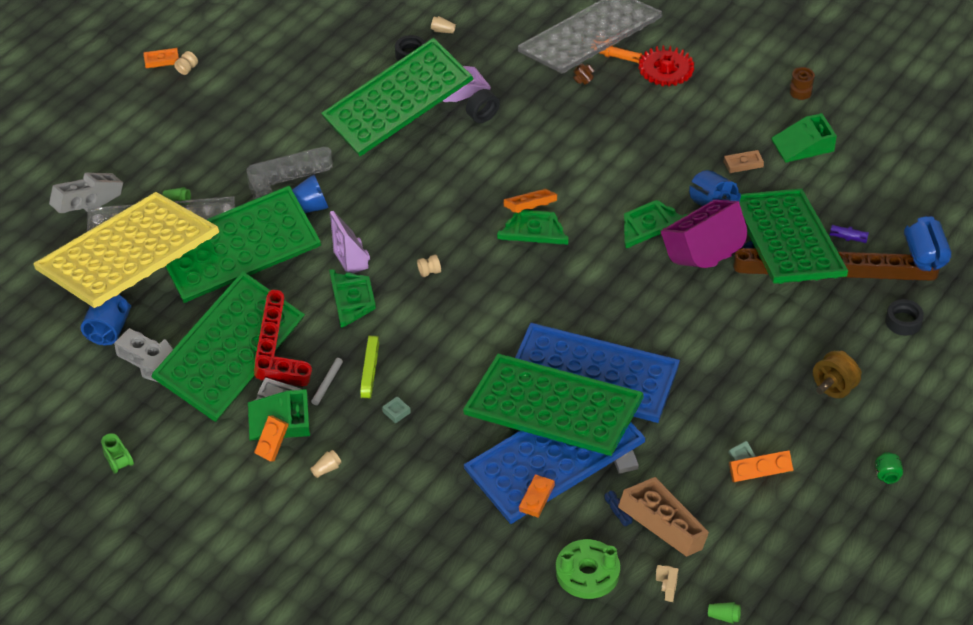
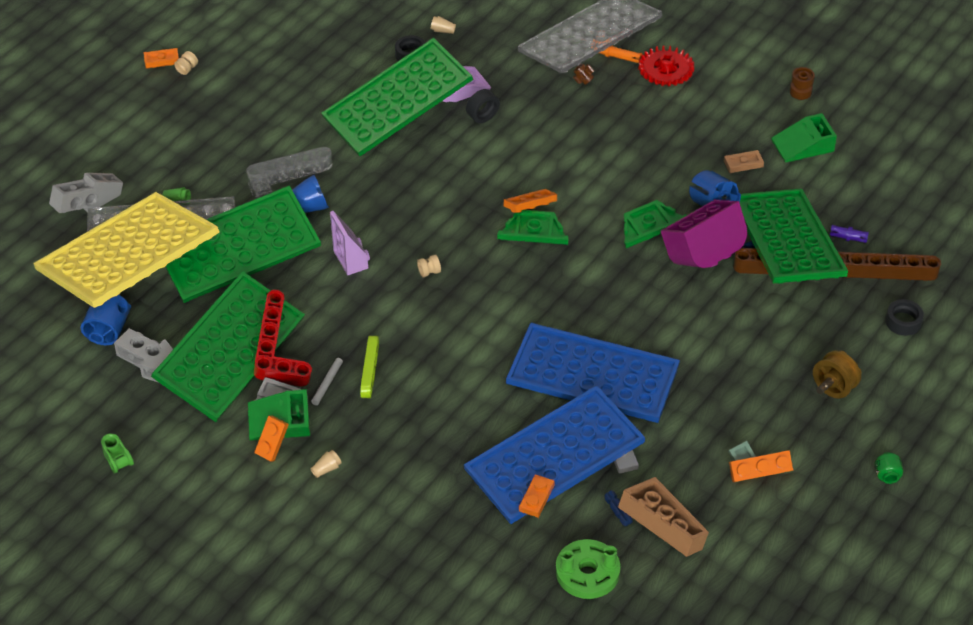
(352, 296): green wing -> none
(396, 409): sand green plate -> none
(554, 404): green plate -> none
(669, 577): tan bracket -> none
(726, 612): bright green cone -> none
(928, 244): blue cylinder -> none

